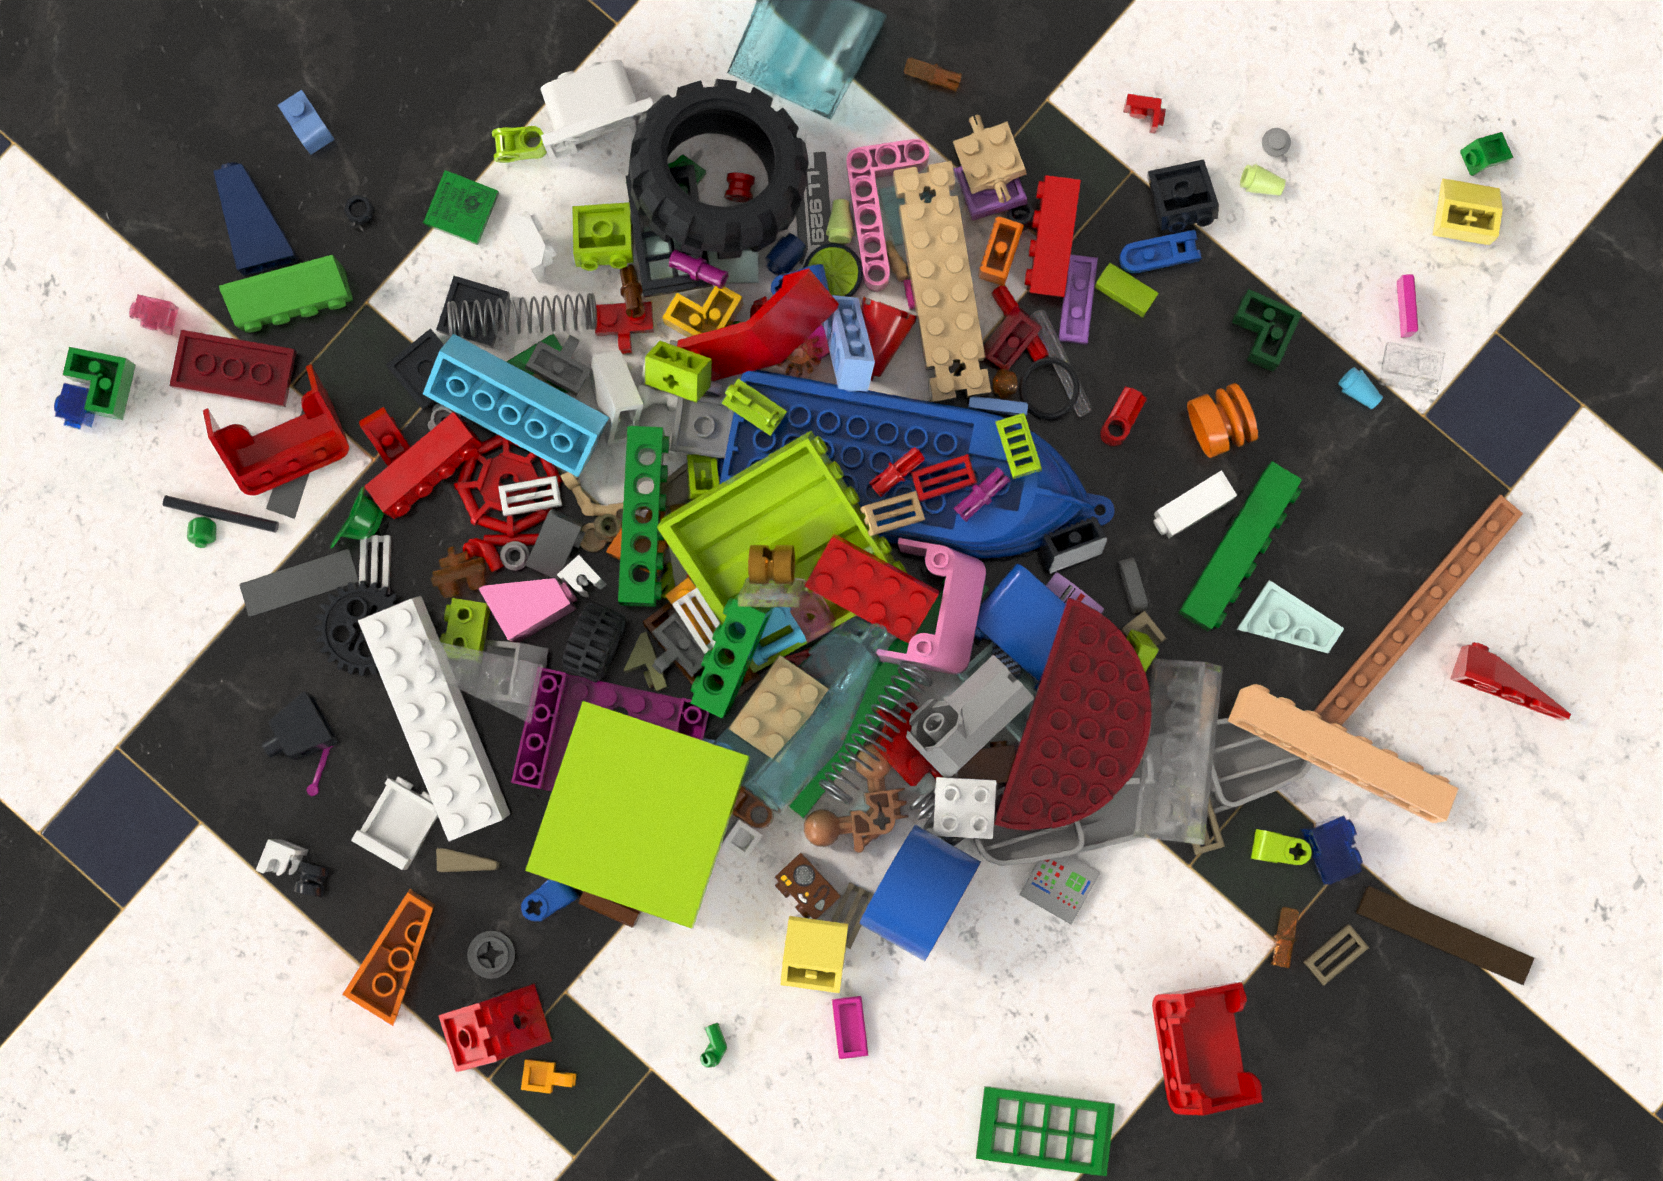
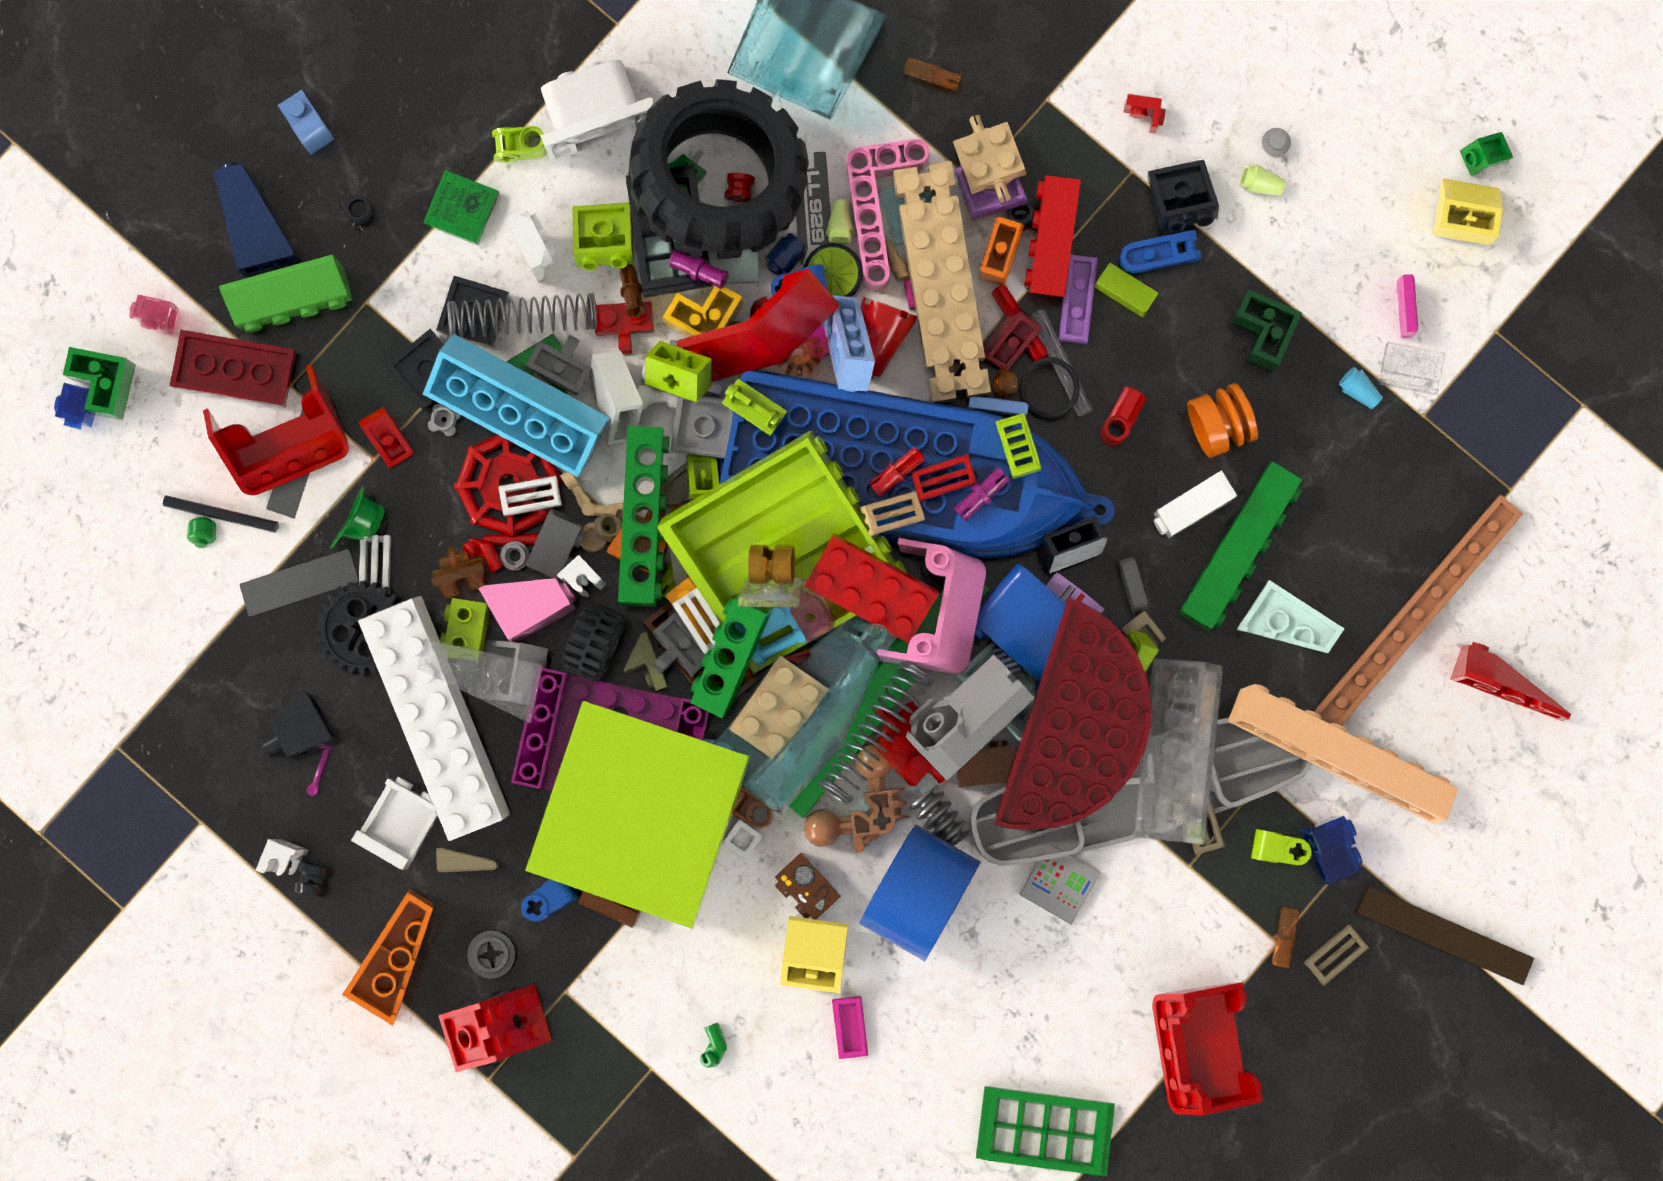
(424, 466): red brick -> none
(541, 1076): light orange plate -> none
(860, 892): dark tan tile -> none
(964, 807): white hinge -> none

